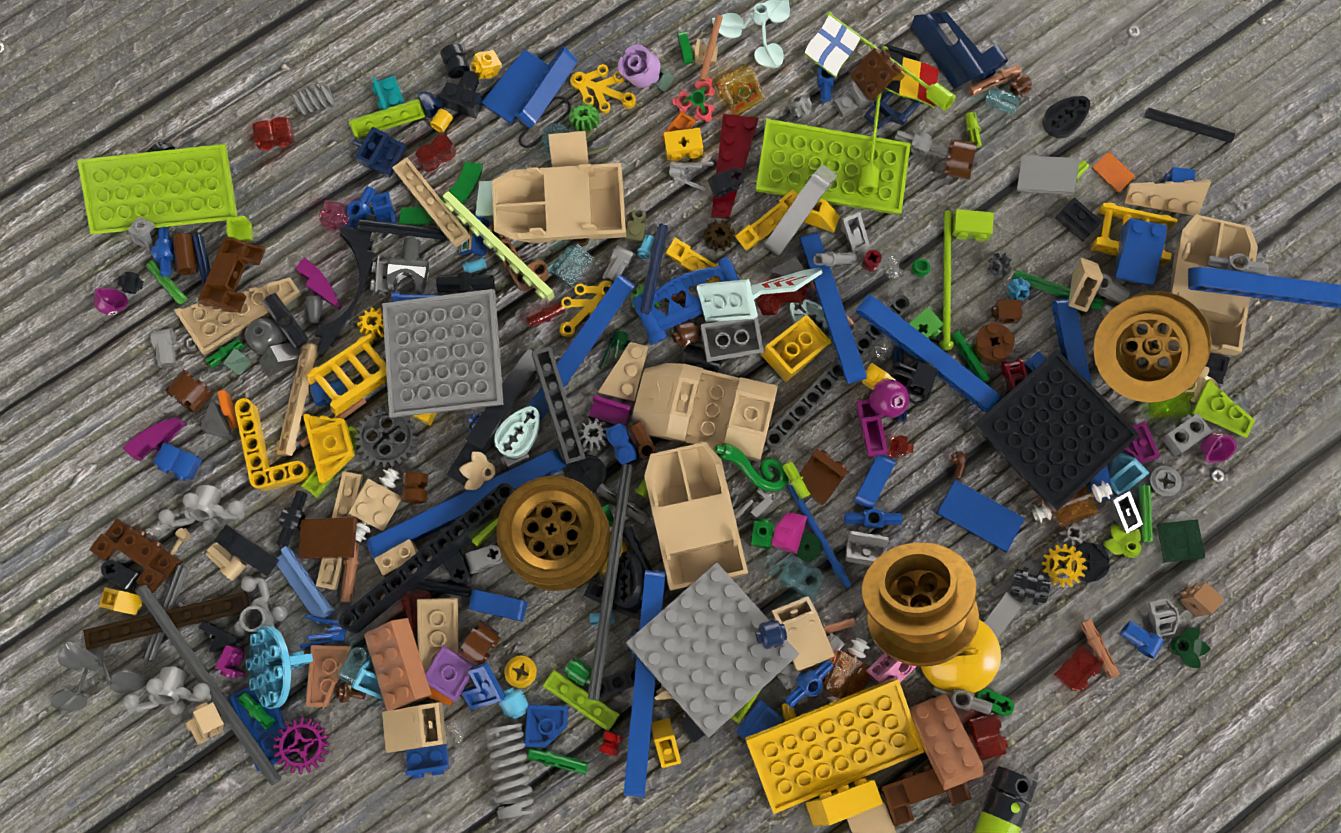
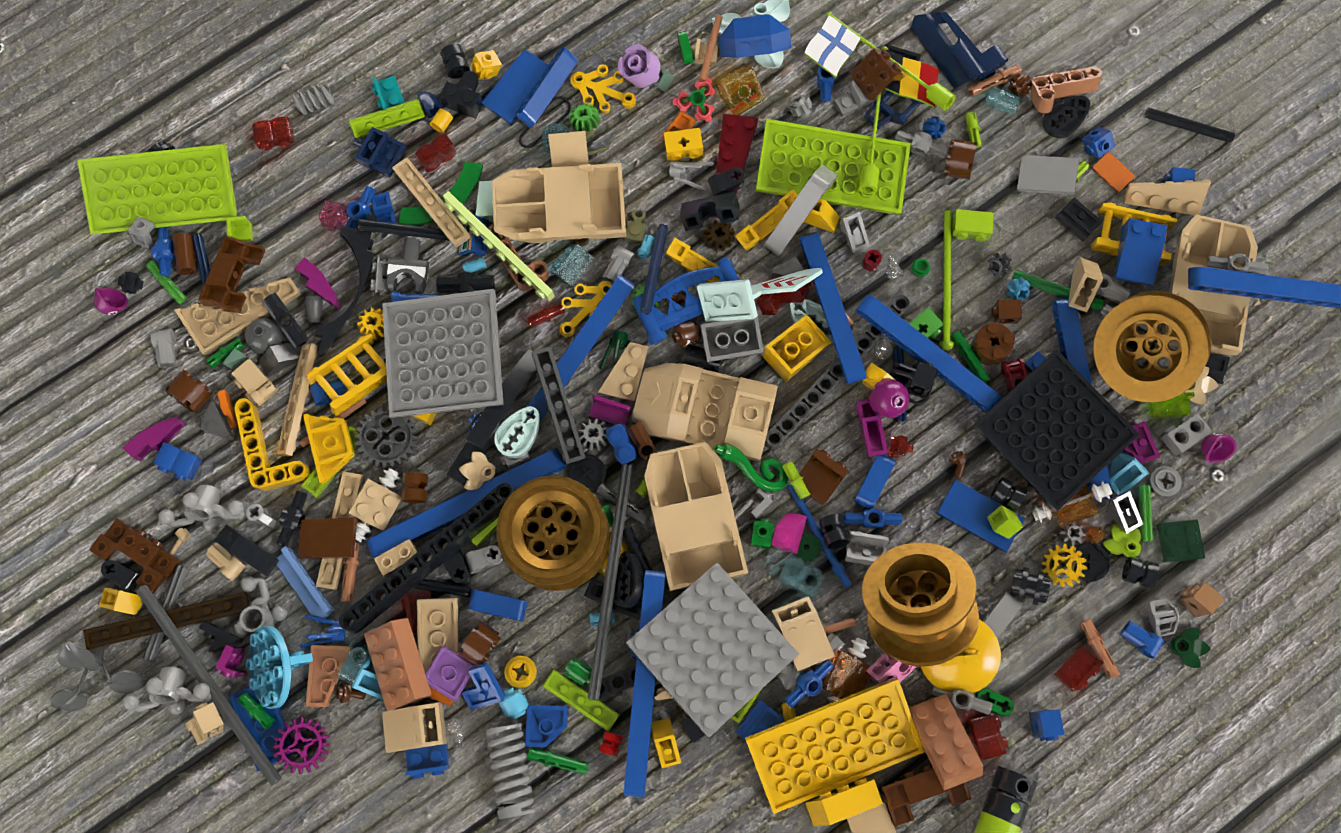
(254, 381): none -> tan hinge
(258, 514): none -> light grey piece
(696, 212): none -> black arch
(754, 37): none -> blue wedge
(771, 634): dark blue head -> none
(831, 258): light grey pin -> none
(834, 529): none -> black wheel
(934, 127): none -> blue gear
(1005, 522): none -> lime panel
(1009, 495): none -> black wheel
(1046, 724): none -> blue brick
(1063, 84): none -> nougat beam
(1095, 534): none -> clear orange plate
(1098, 142): none -> blue brick
(1137, 571): none -> black wheel
(1220, 410): lime wing -> none

